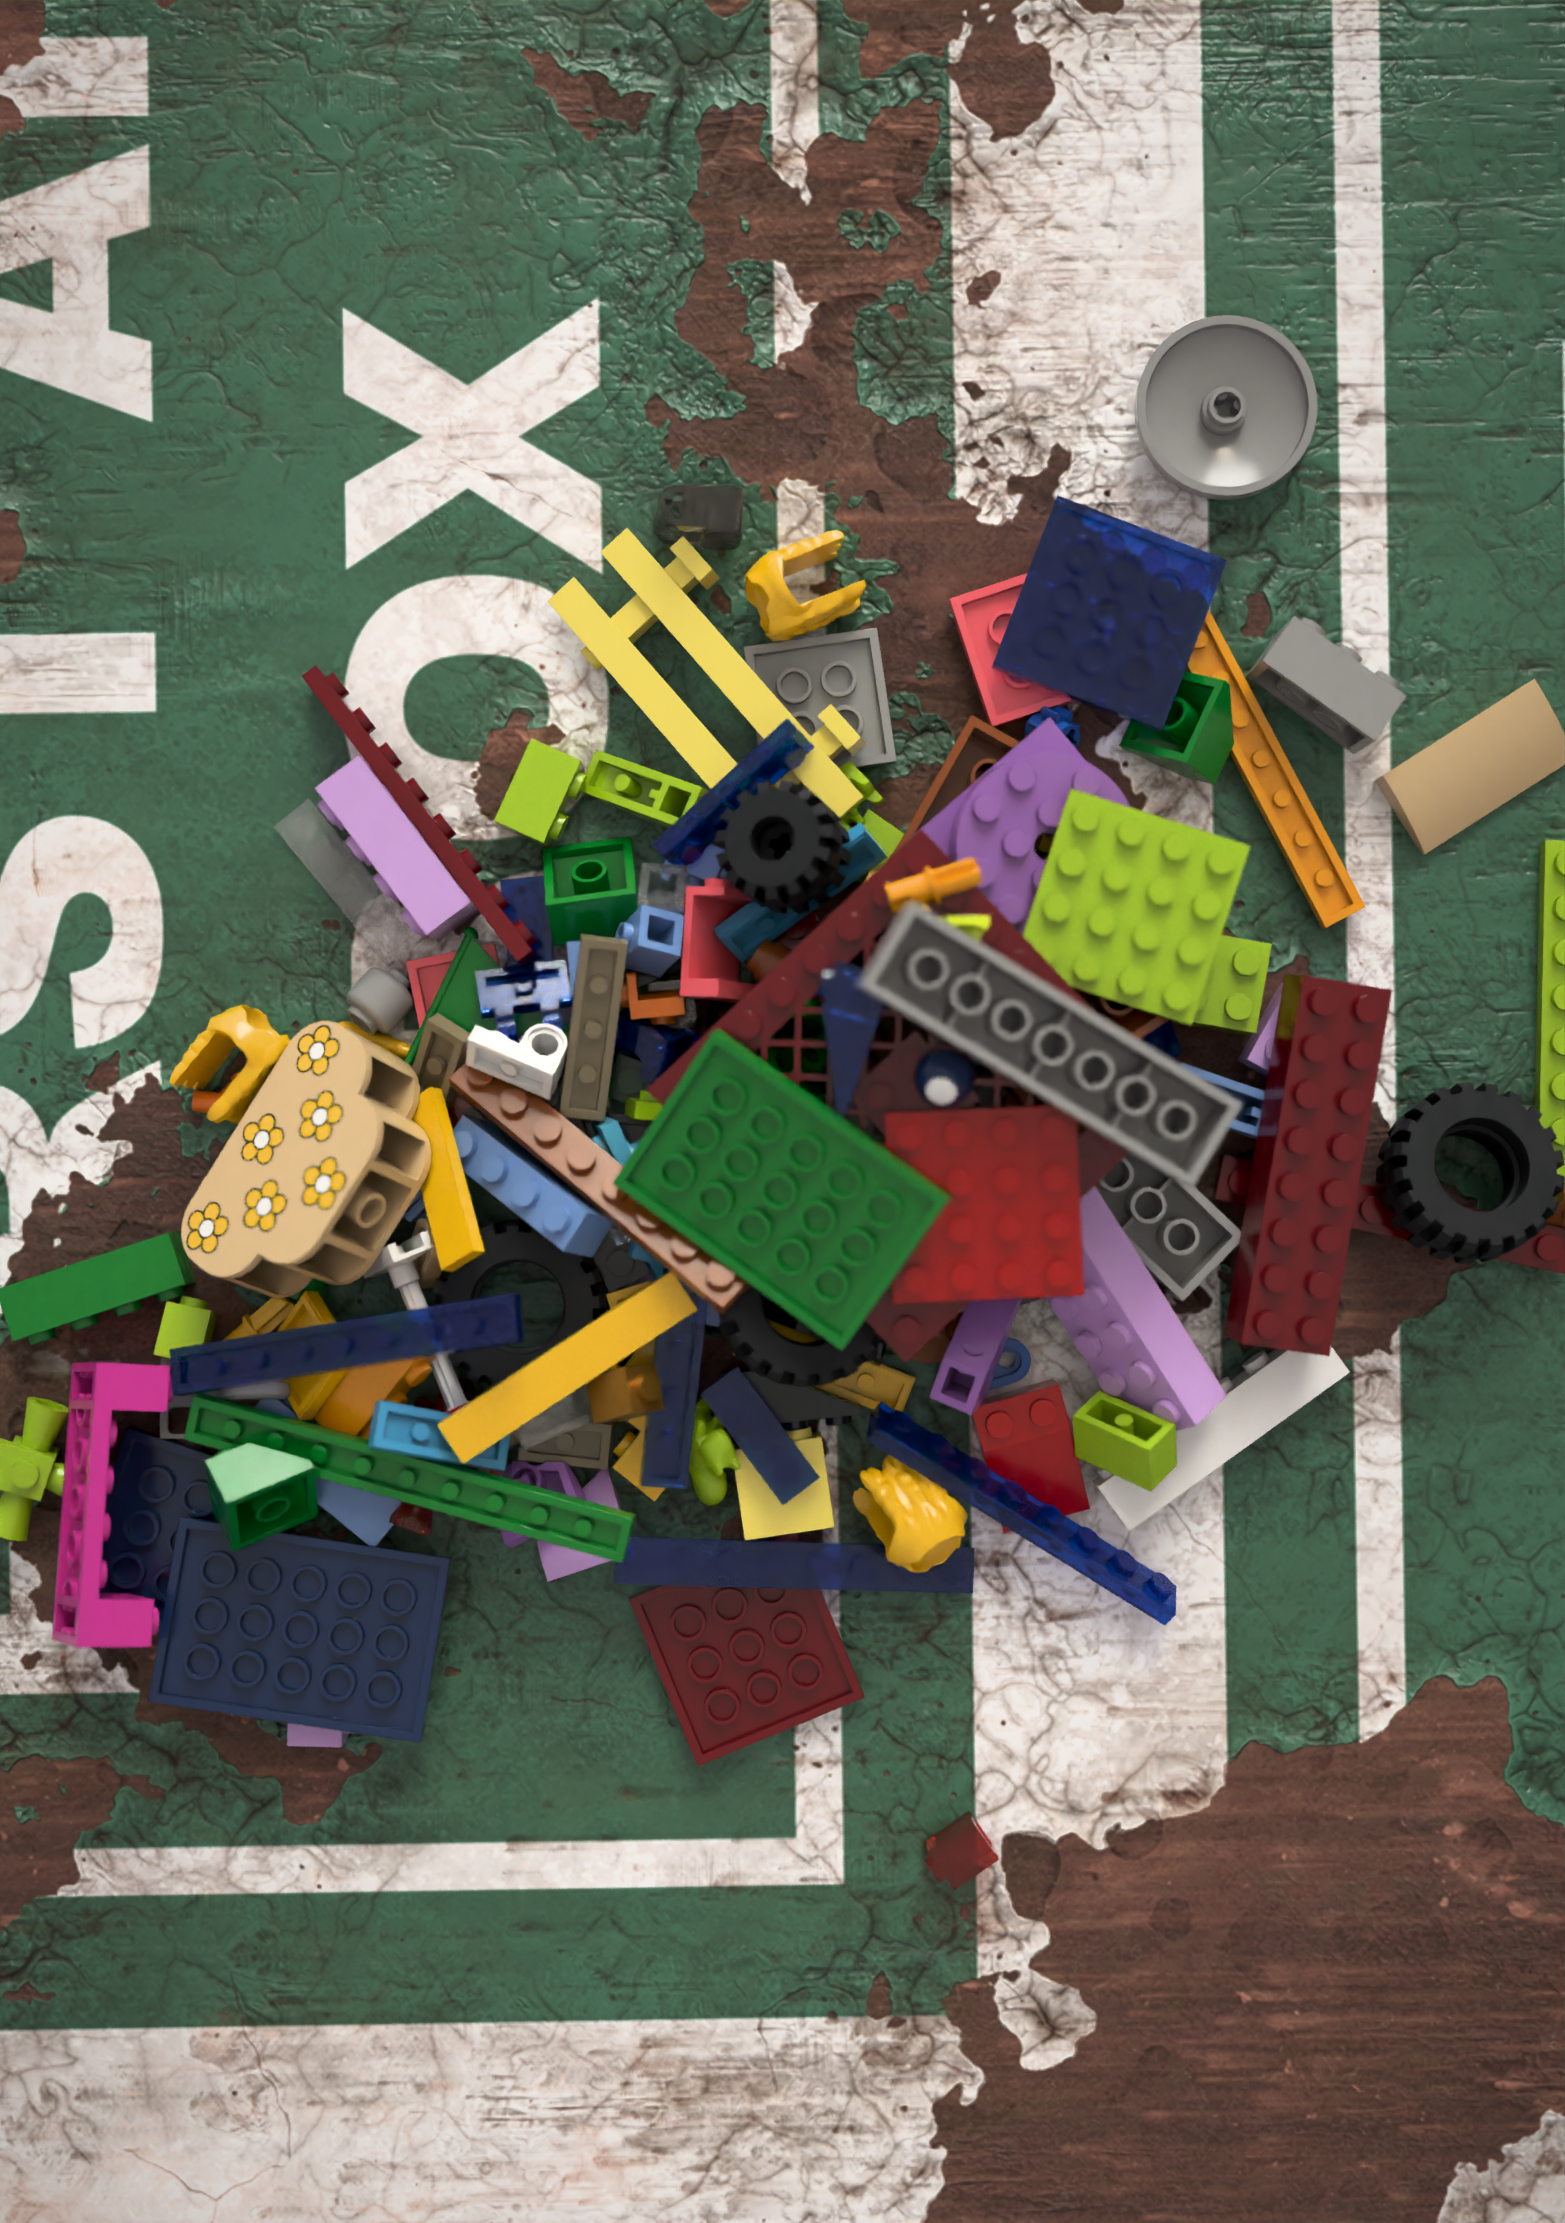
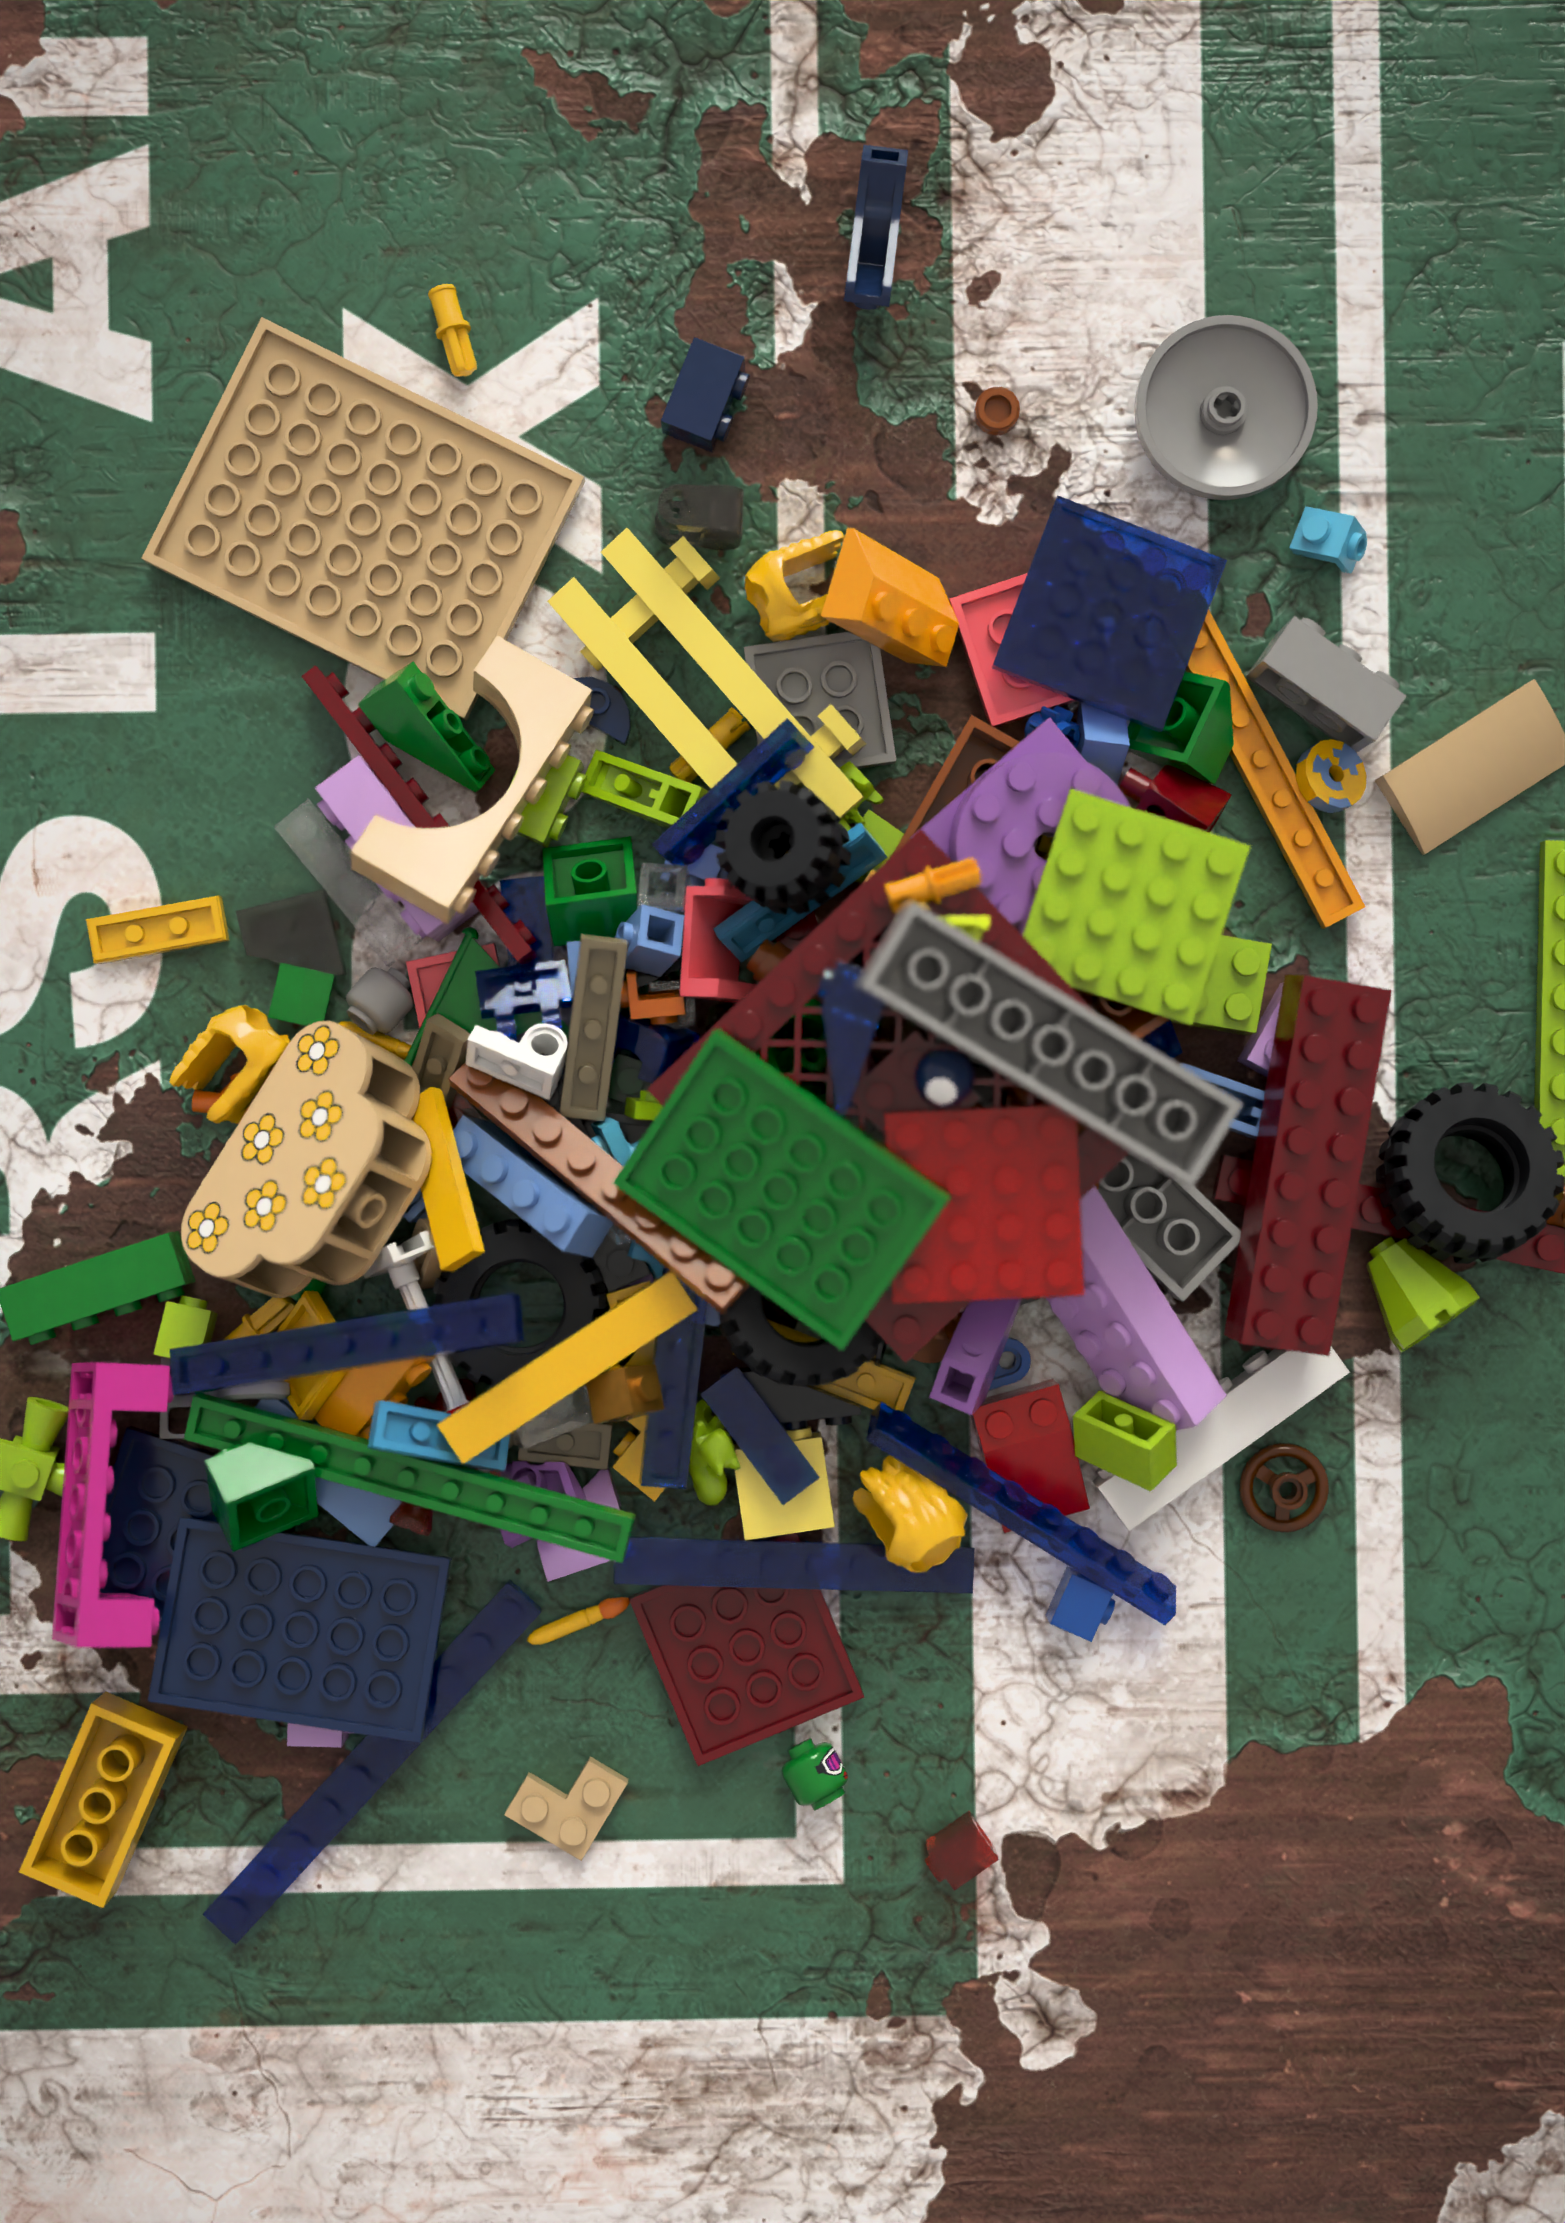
(103, 1799): none -> yellow brick
(157, 930): none -> yellow tile
(294, 933): none -> clear smoke wing
(300, 995): none -> green piece
(362, 515): none -> tan plate
(368, 1768): none -> clear blue plate
(421, 724): none -> green slope
(443, 864): none -> arch
(453, 330): none -> yellow axle
(571, 1818): none -> tan plate
(576, 1621): none -> yellow piece
(610, 709): none -> dark blue plate
(704, 395): none -> dark blue brick
(725, 731): none -> yellow axle
(814, 1774): none -> green head
(876, 227): none -> dark blue arch
(890, 602): none -> light orange slope
(997, 411): none -> dark orange tile
(1080, 1605): none -> blue brick
(1103, 740): none -> medium blue slope
(1176, 797): none -> dark red torso
(1298, 1495): none -> reddish brown piece
(1316, 783): none -> yellow piece
(1330, 538): none -> medium azure bracket
(1415, 1292): none -> lime cone

